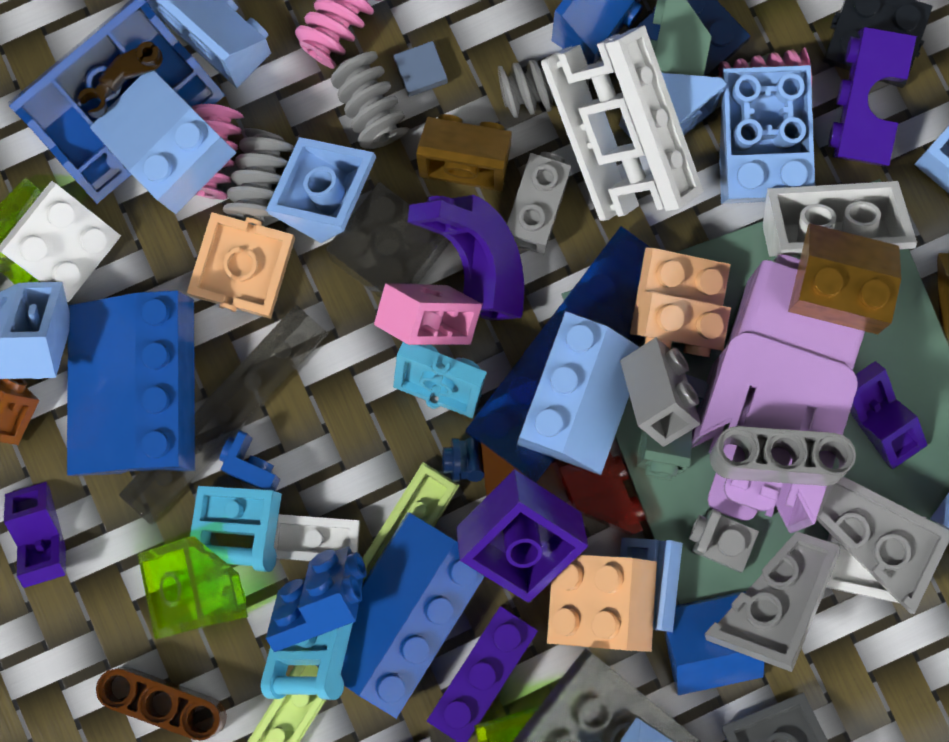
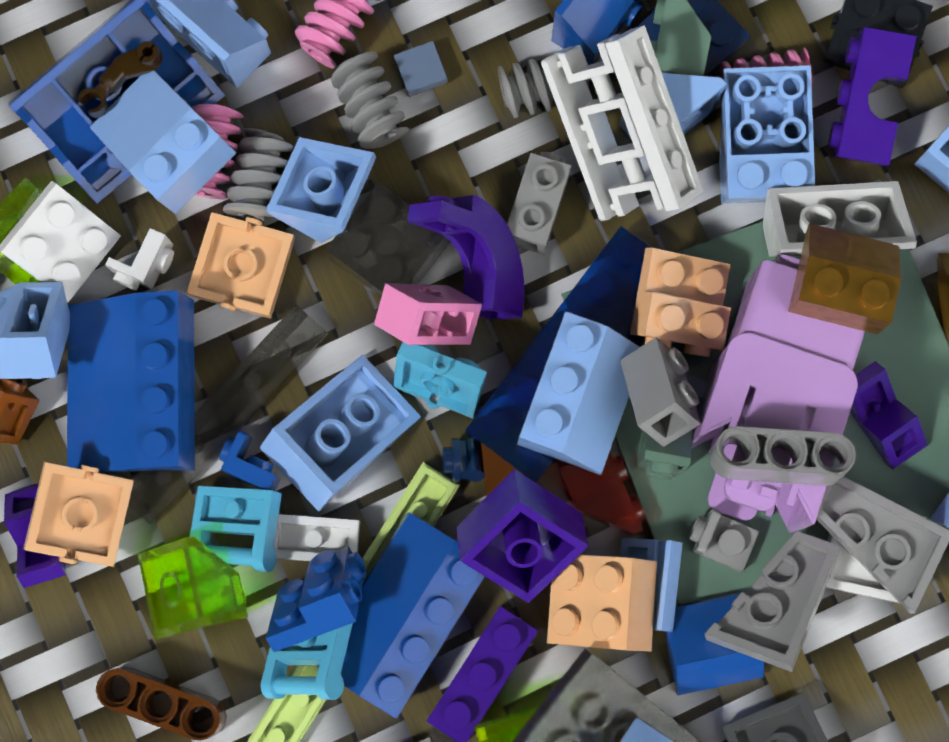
(78, 514): none -> light nougat plate
(152, 259): none -> white bracket
(339, 432): none -> light blue slope
(464, 152): pearl gold slope -> none

